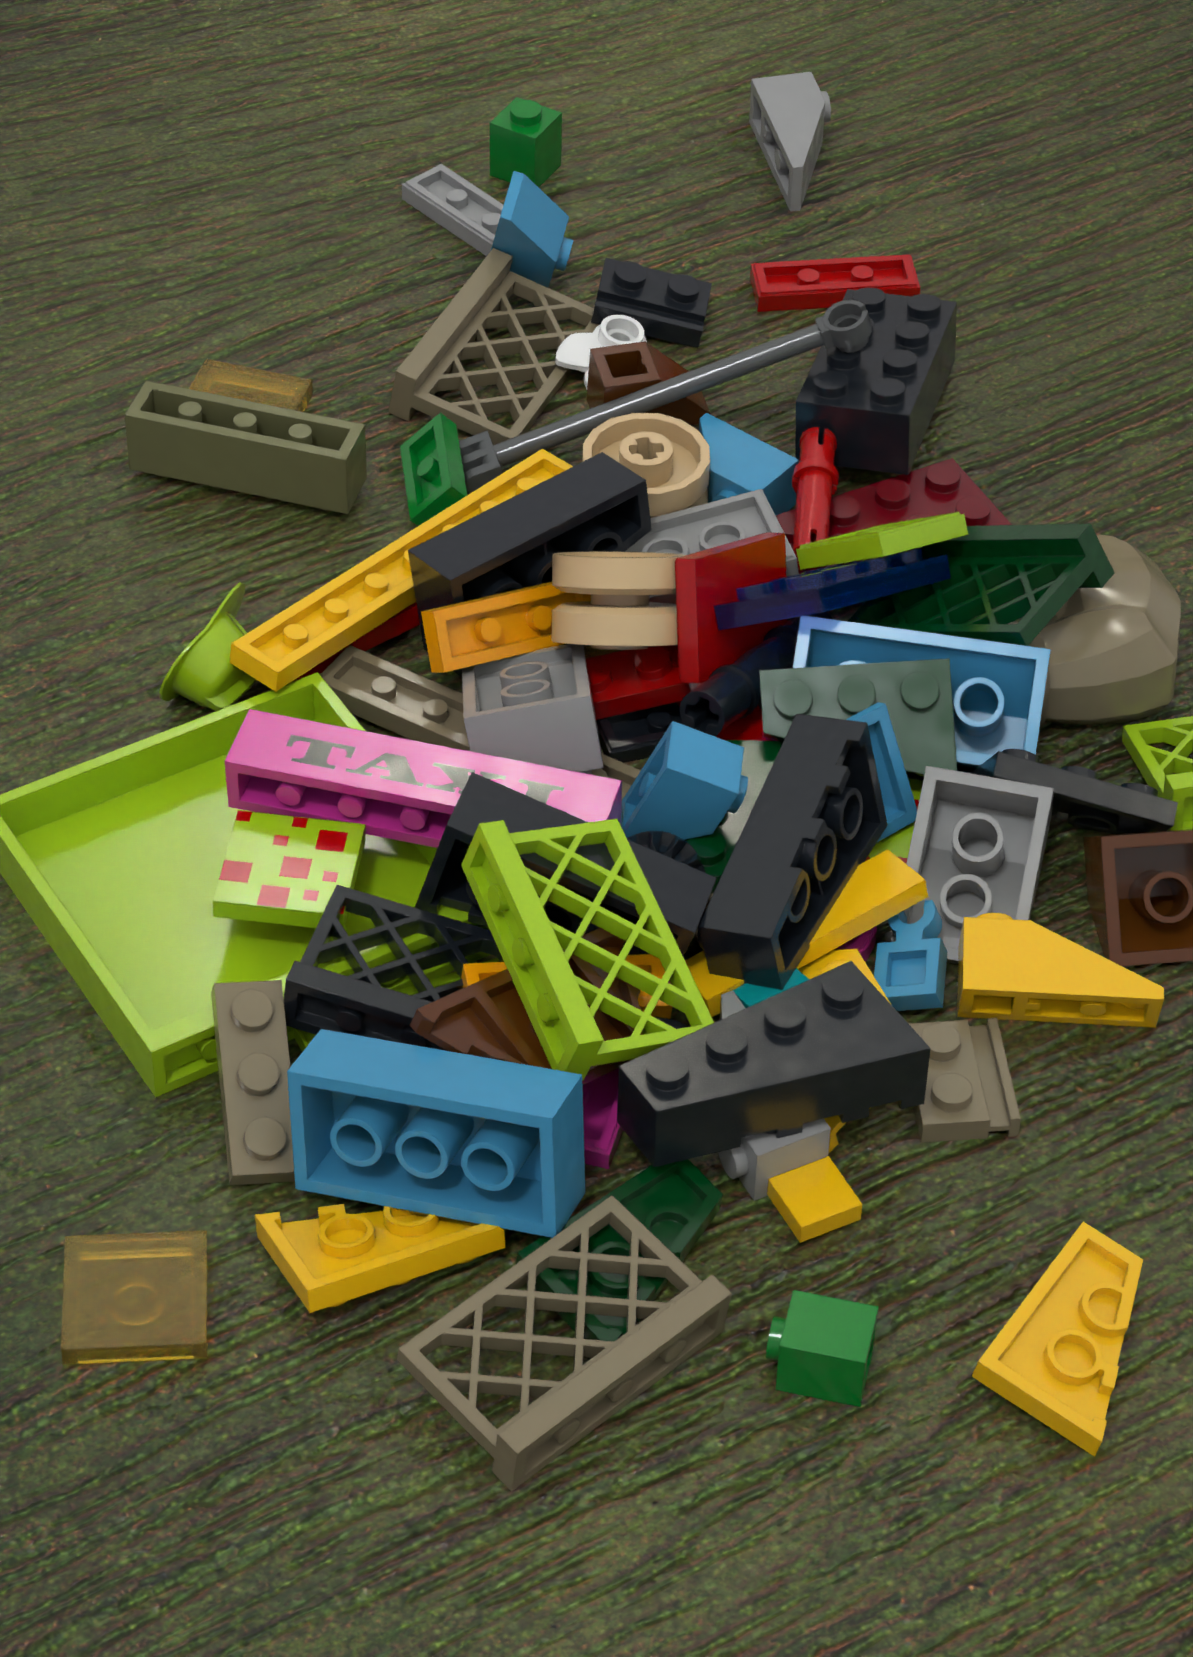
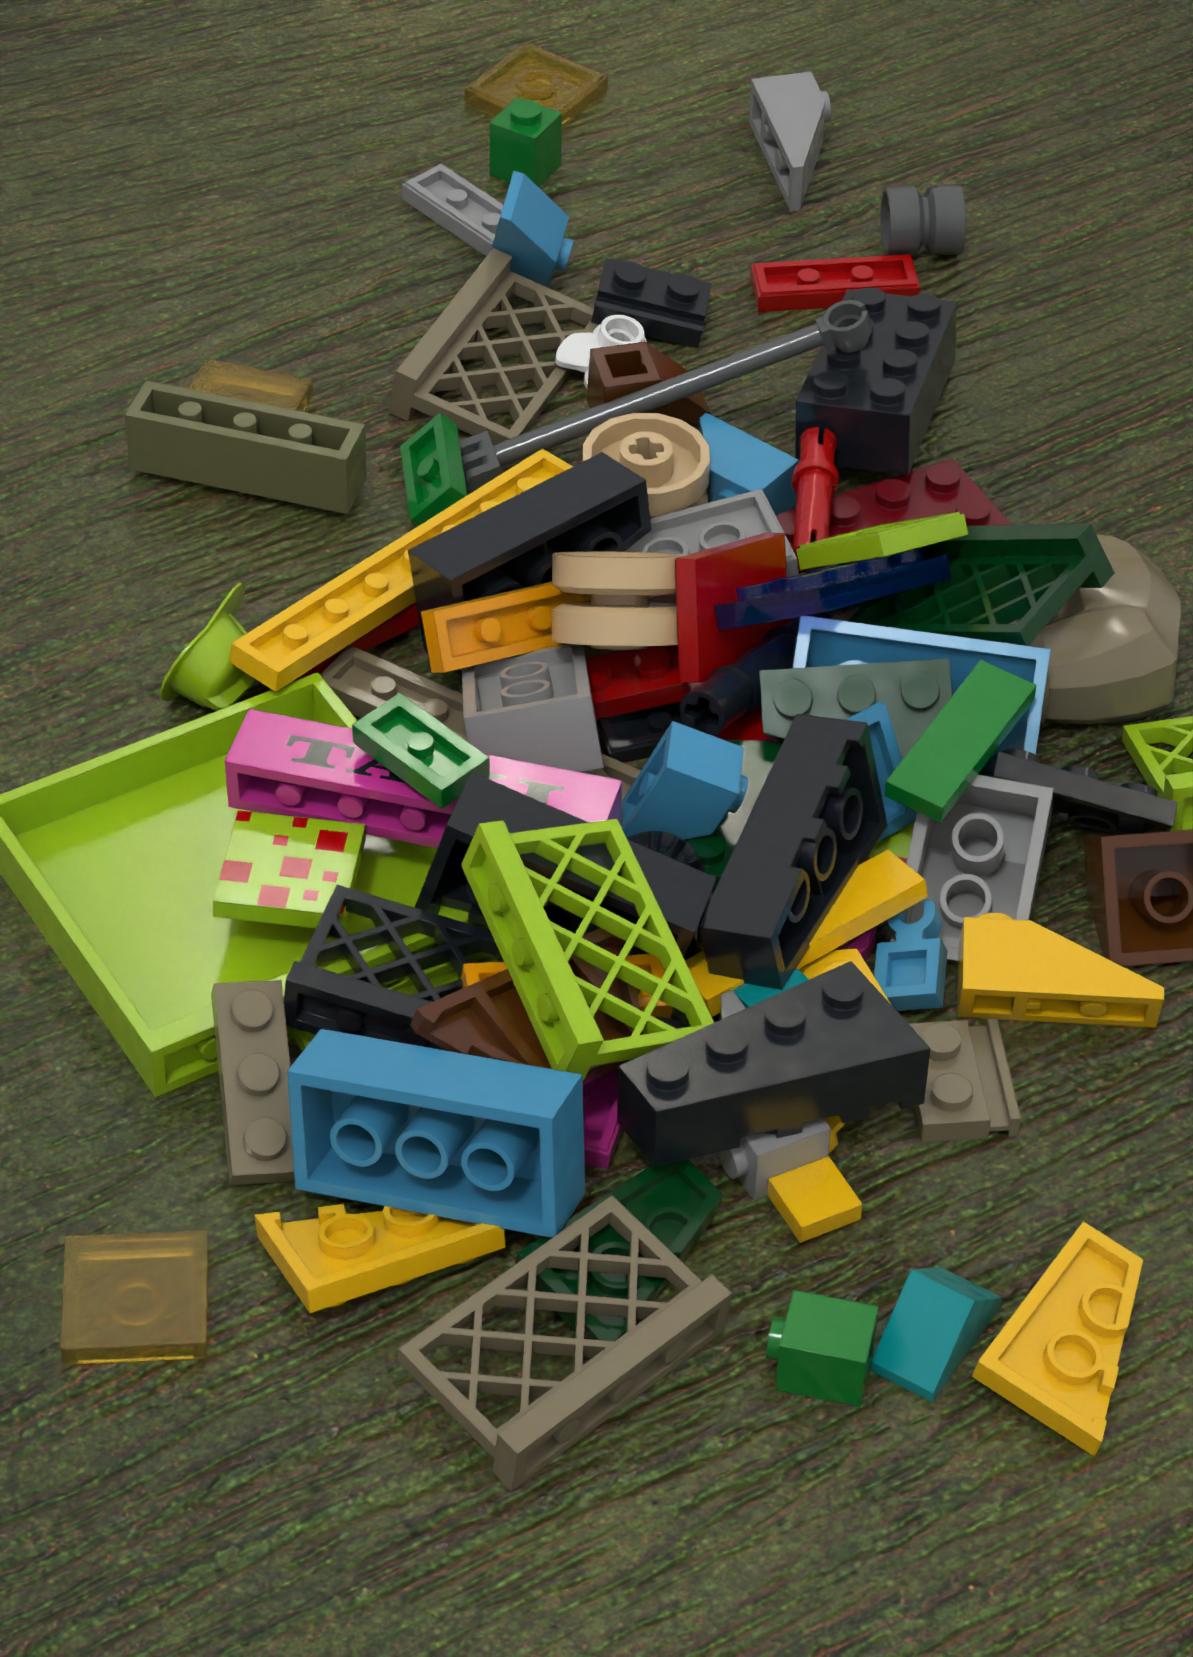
(419, 749): none -> plate
(538, 77): none -> clear yellow tile
(926, 220): none -> dark grey wheel
(932, 1330): none -> teal slope
(960, 741): none -> green tile

